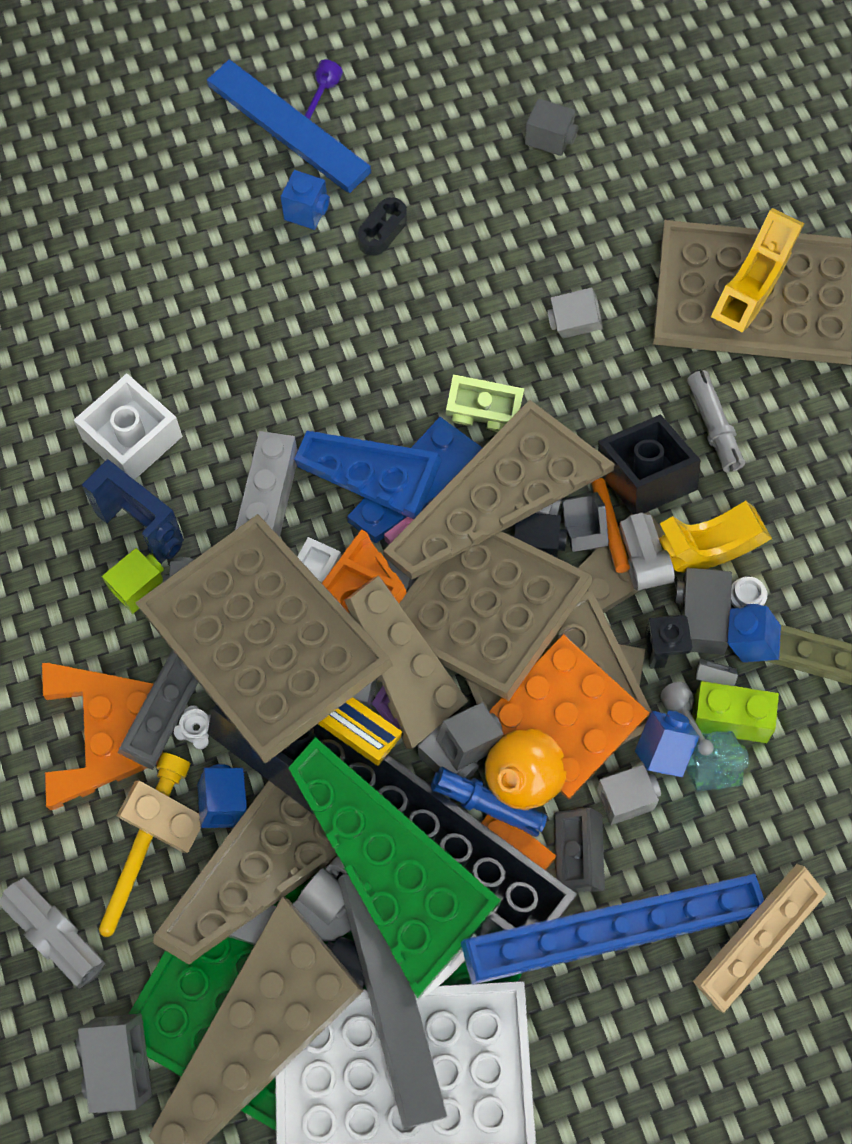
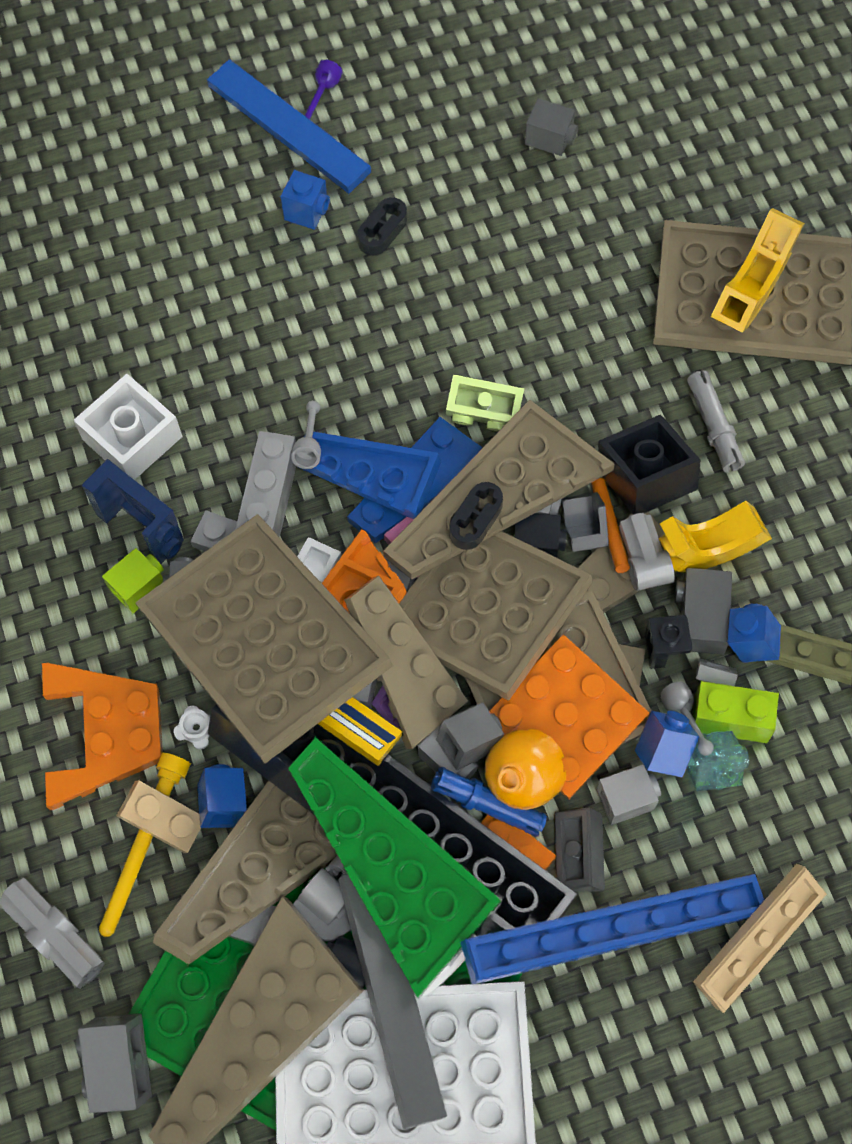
(159, 713): dark grey tile -> none
(212, 530): none -> light grey plate
(307, 451): none -> light grey hinge
(469, 511): none -> black beam
(575, 313): light grey brick -> none
(748, 591): white plate -> none

